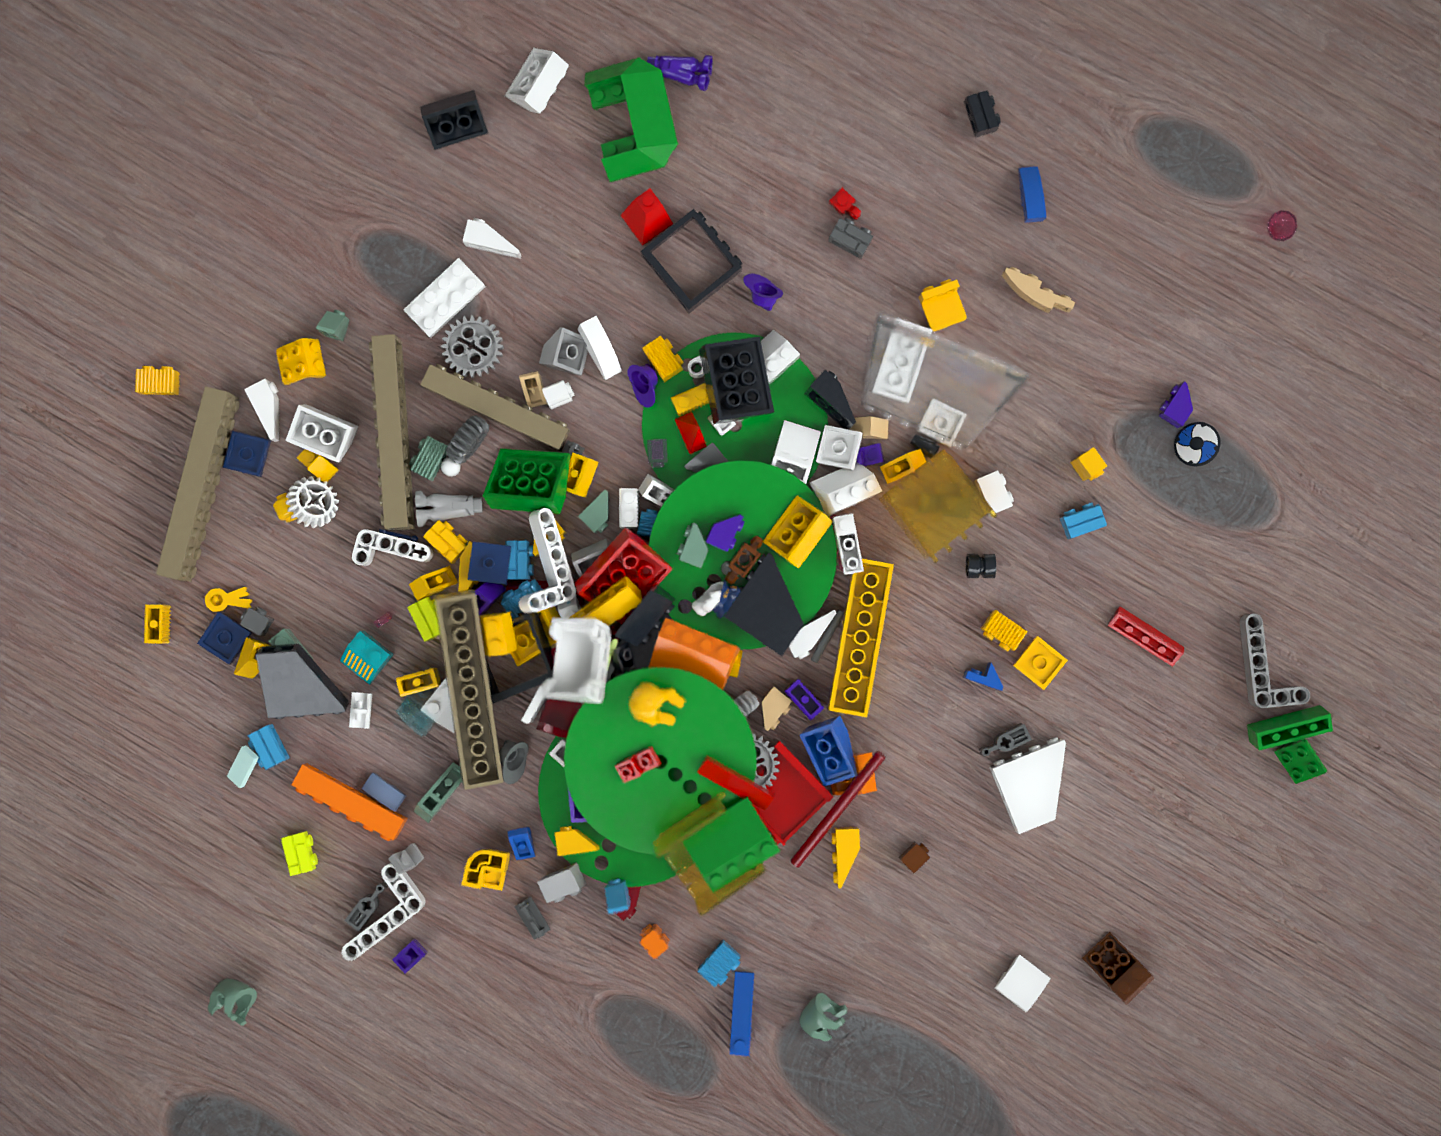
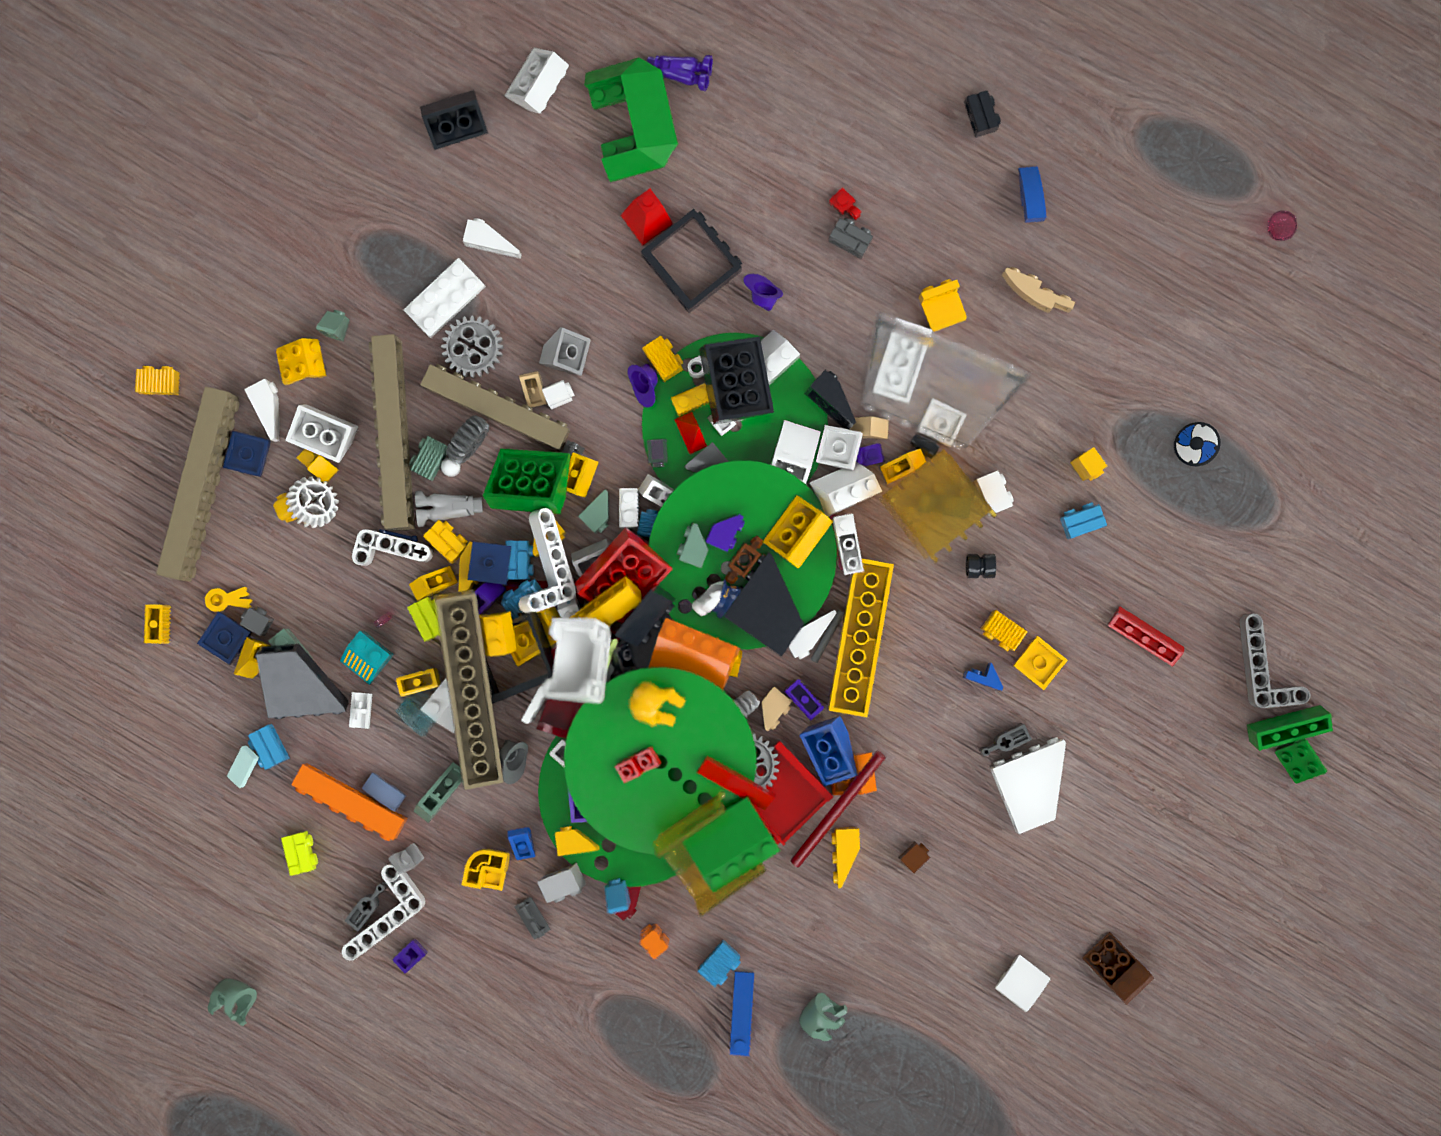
(599, 347): white slope -> none
(1178, 407): dark purple slope -> none

